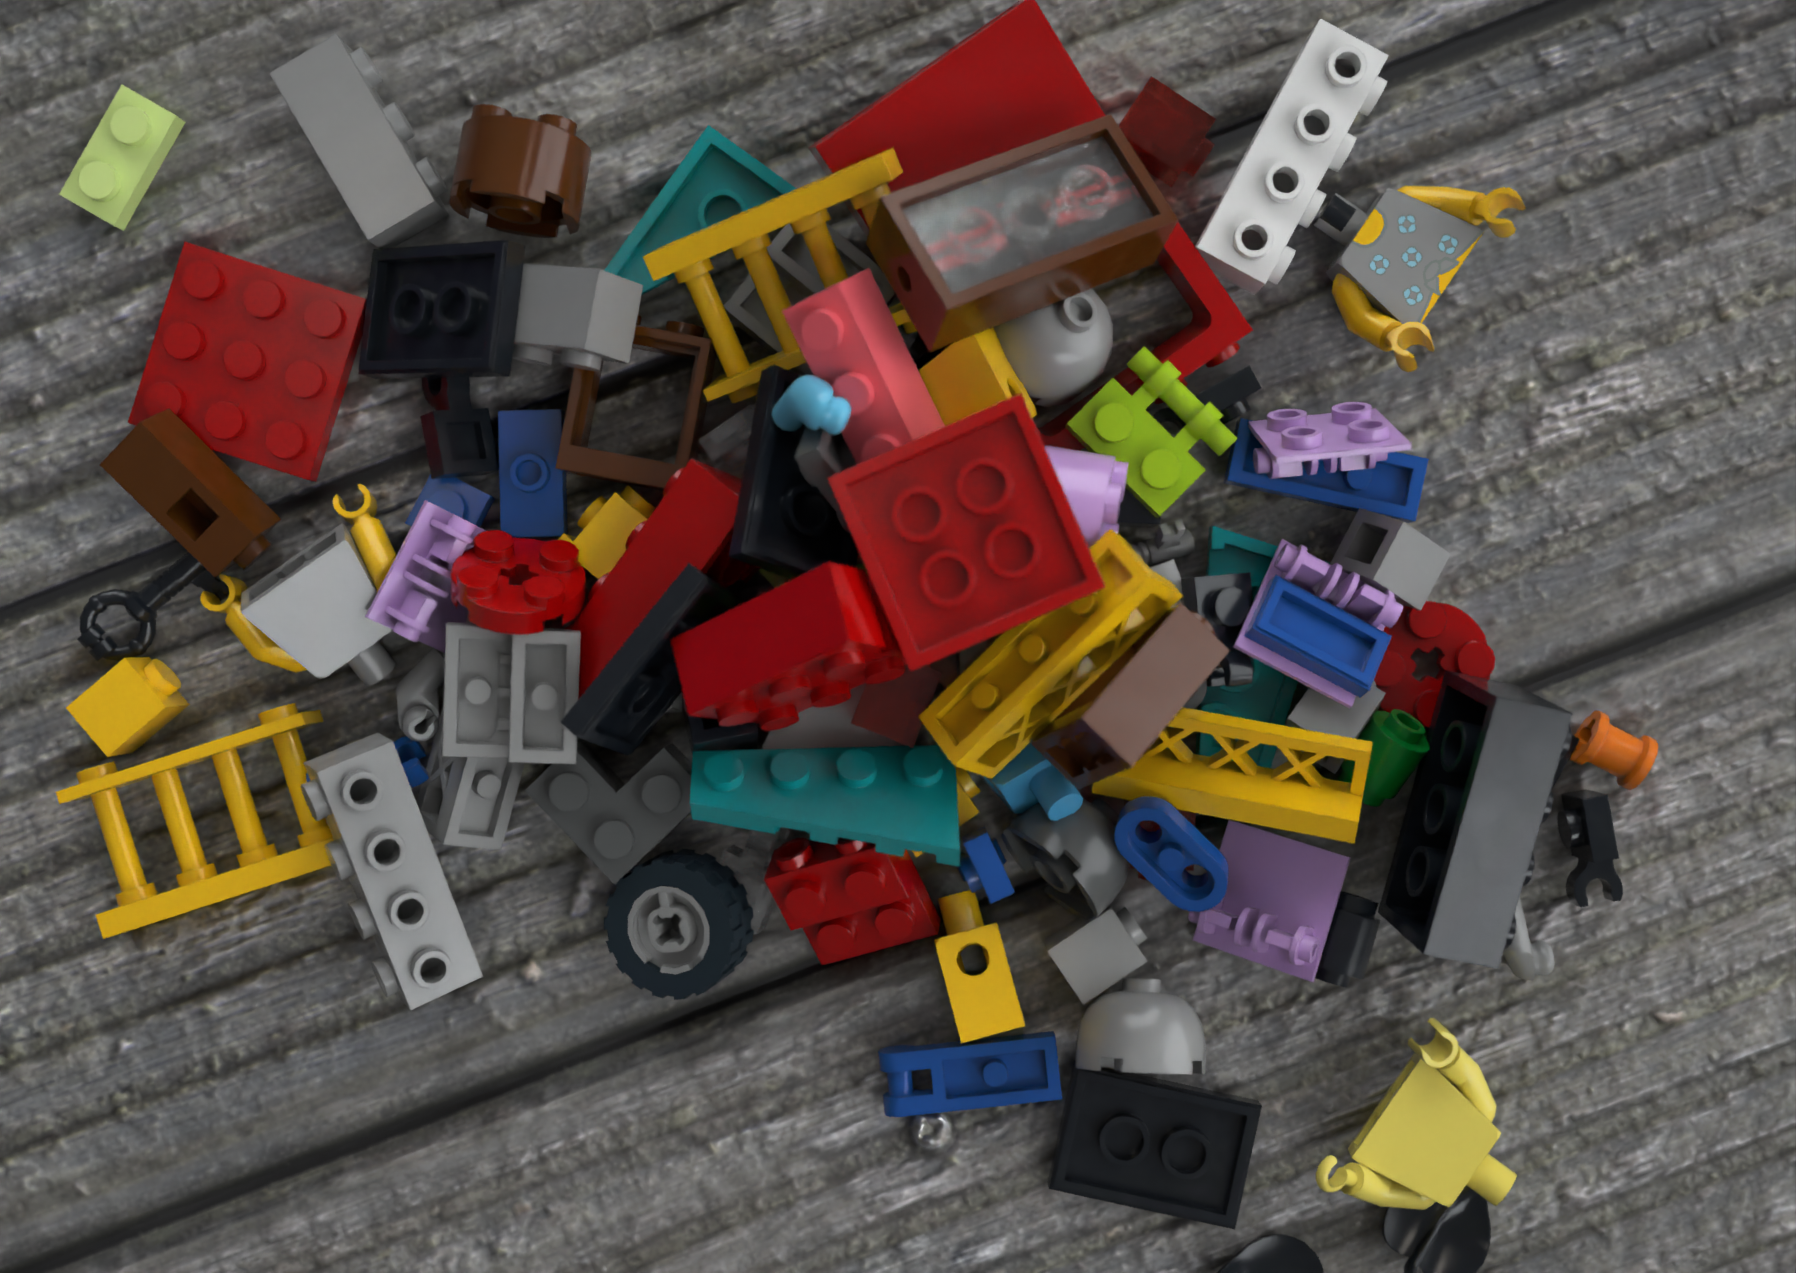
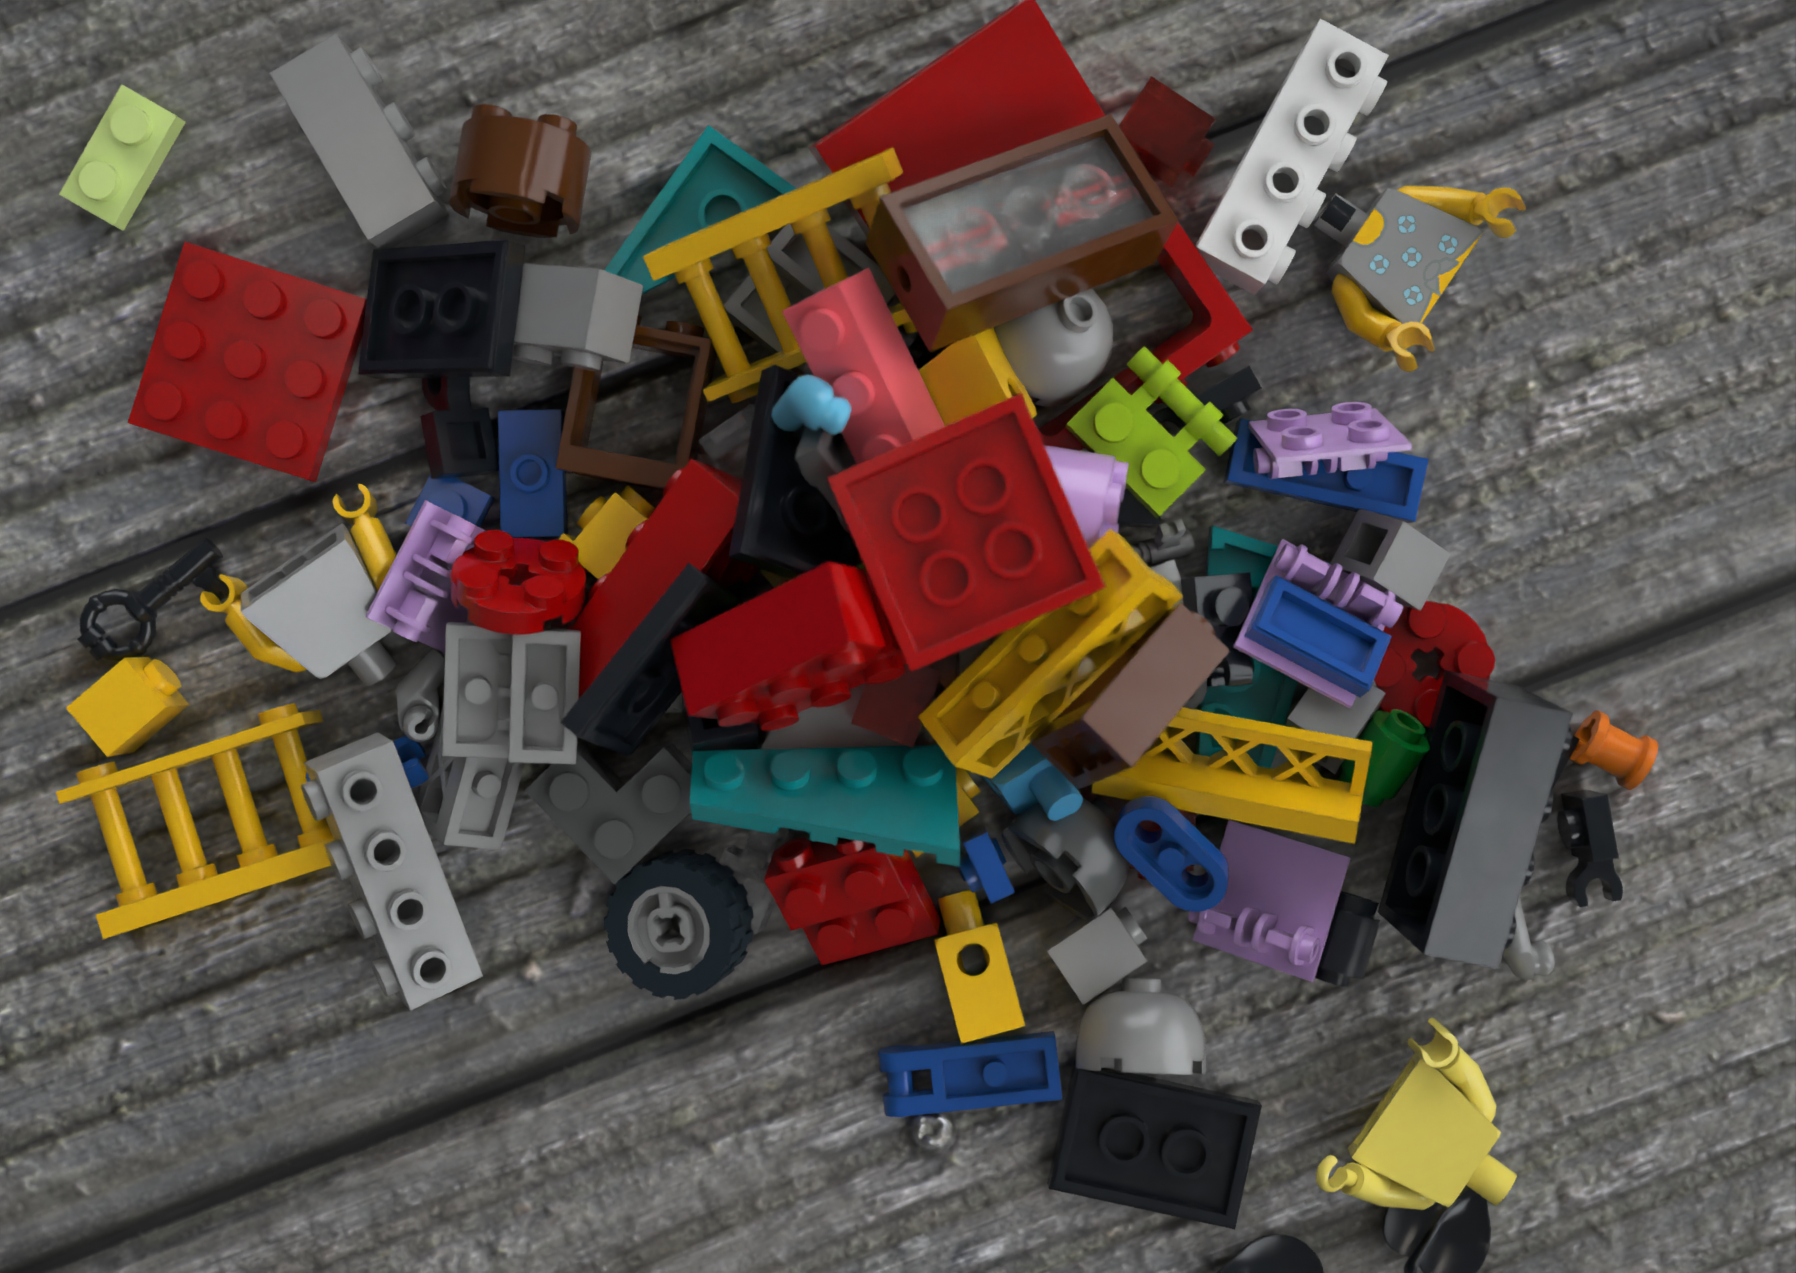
(192, 493): reddish brown brick -> none

